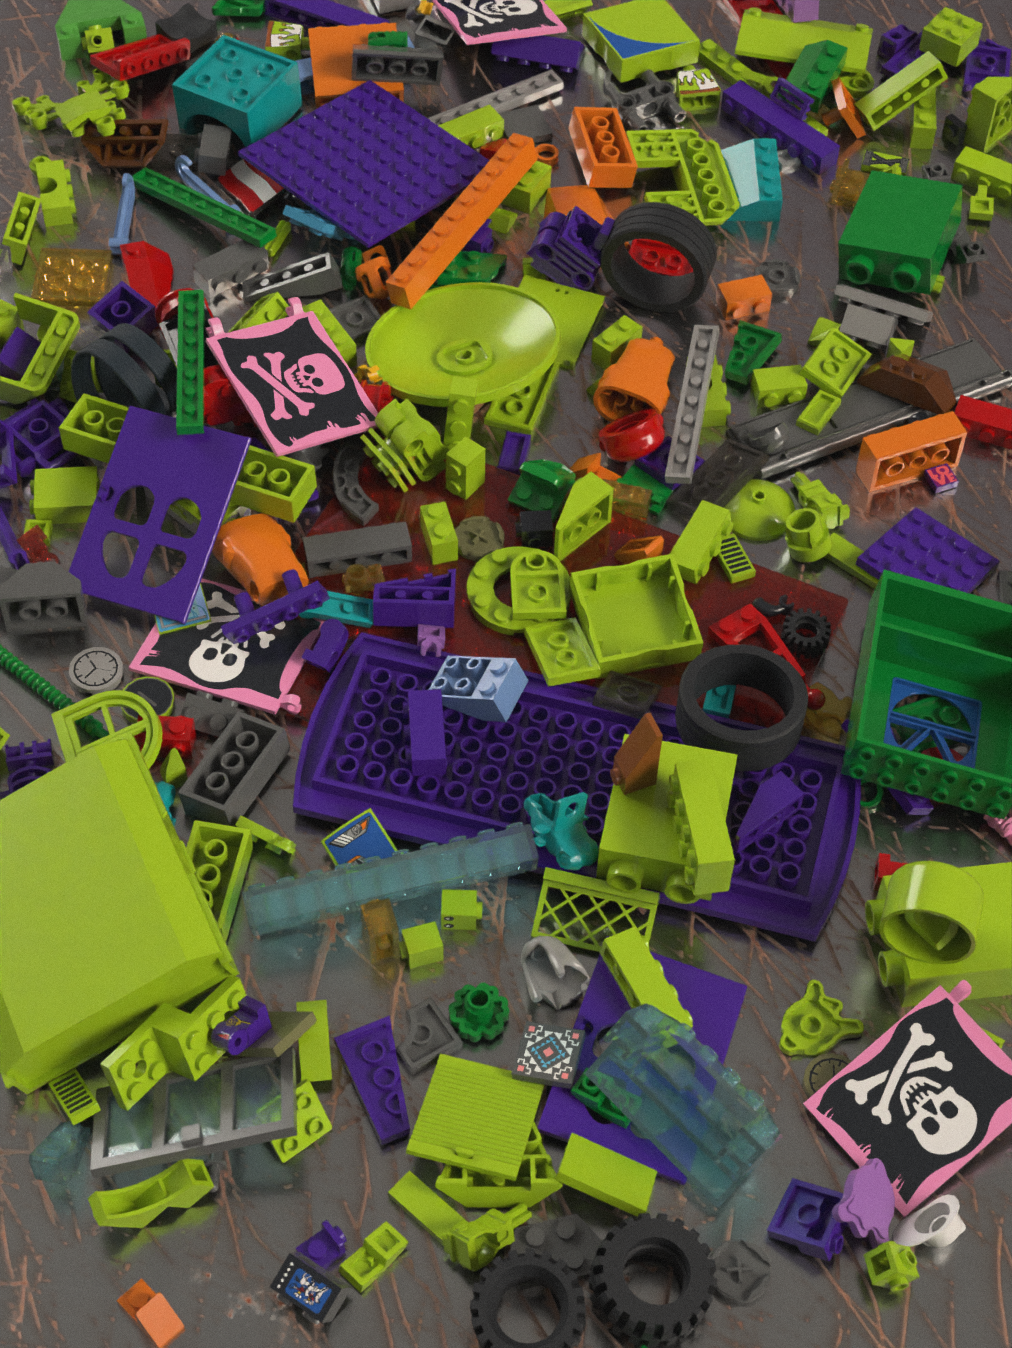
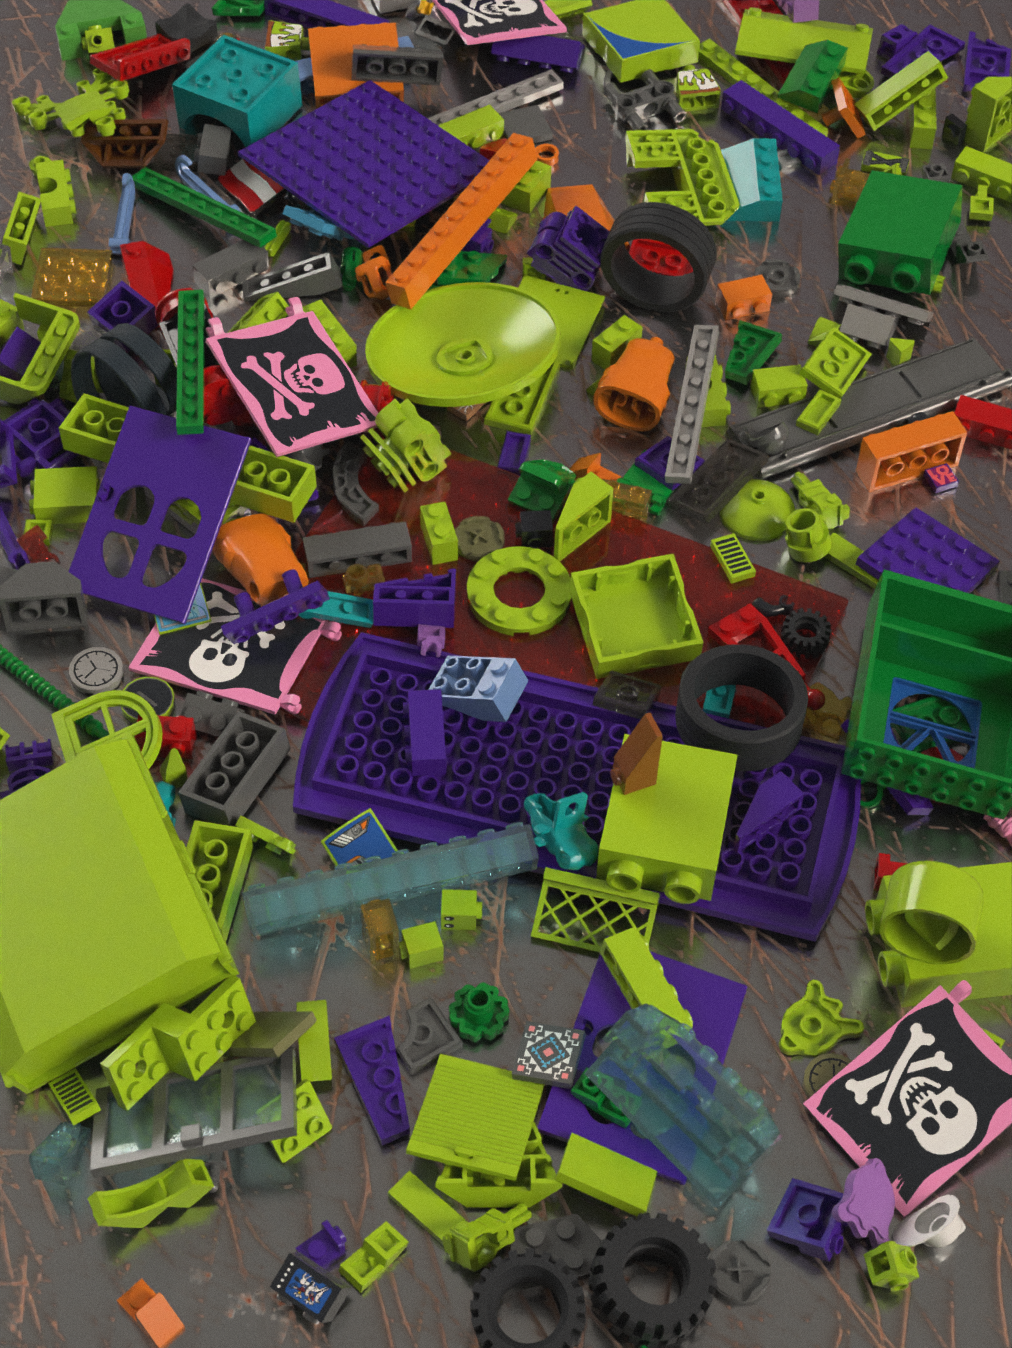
(243, 1027): dark purple leg -> none
(329, 646): dark purple leg -> none
(356, 317): dark grey tile -> none
(364, 372): yellow piece -> none
(388, 38): green hinge -> none
(460, 410): lime brick -> none
(465, 468): lime brick -> none
(537, 590): lime tile -> none
(552, 972): light grey hair -> none
(562, 652): lime plate -> none
(602, 147): orange brick -> none
(603, 233): dark purple tile -> none
(632, 435): red piece -> none
(640, 549): orange slope -> none
(701, 540): lime brick -> none
(701, 827): lime brick -> none
(754, 79): lime plate -> none
(800, 114): dark purple tile -> none
(911, 382): reddish brown wedge -> none
(950, 36): lime brick -> none

